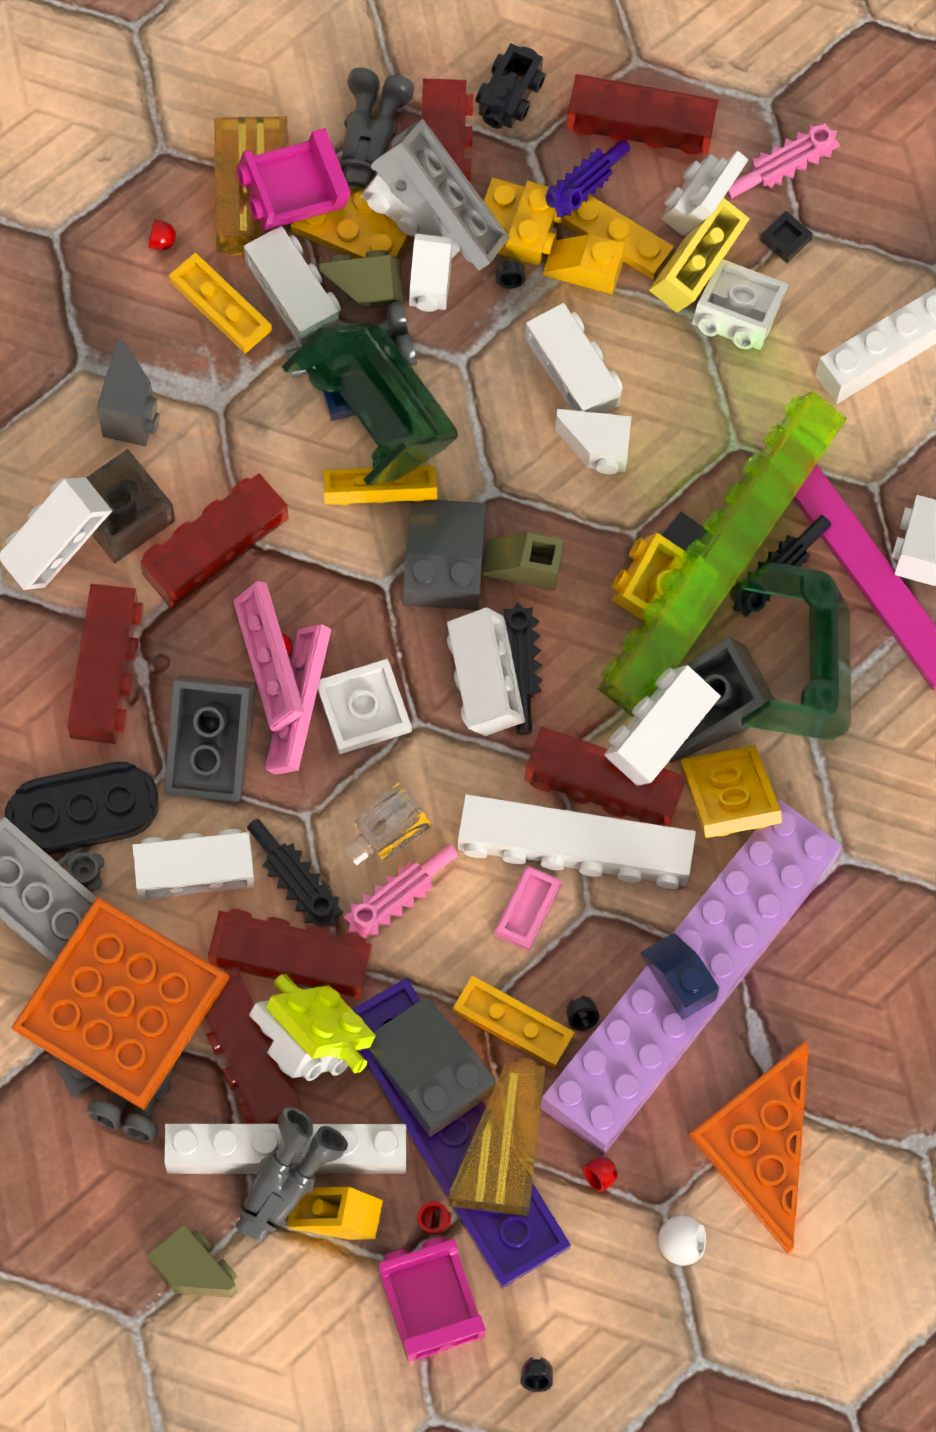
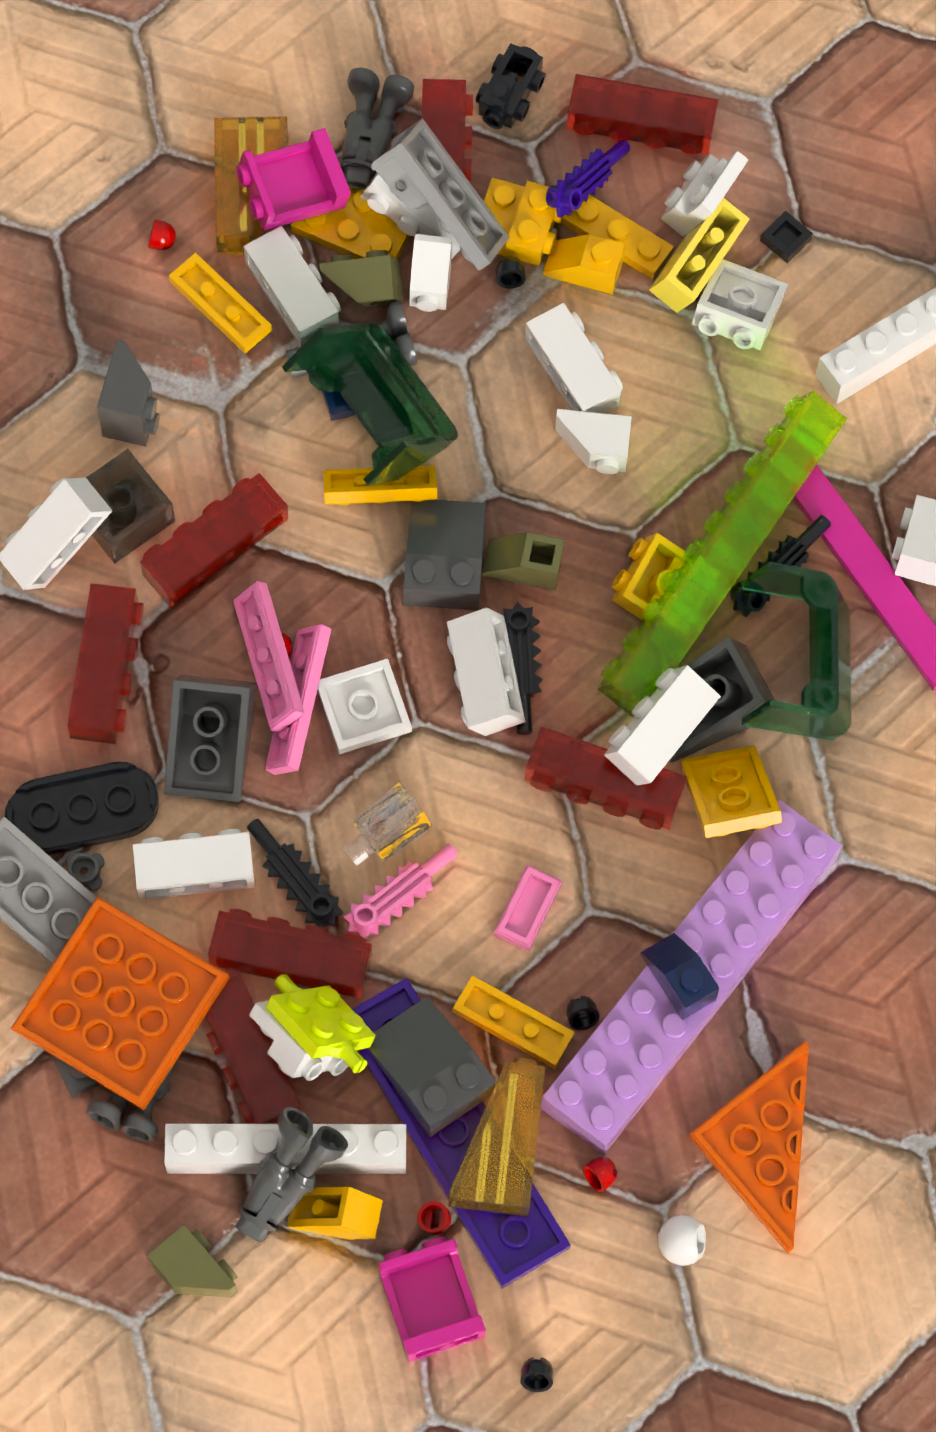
(576, 841): white brick -> none
(683, 531): black tile -> none
(785, 160): bright pink piece -> none

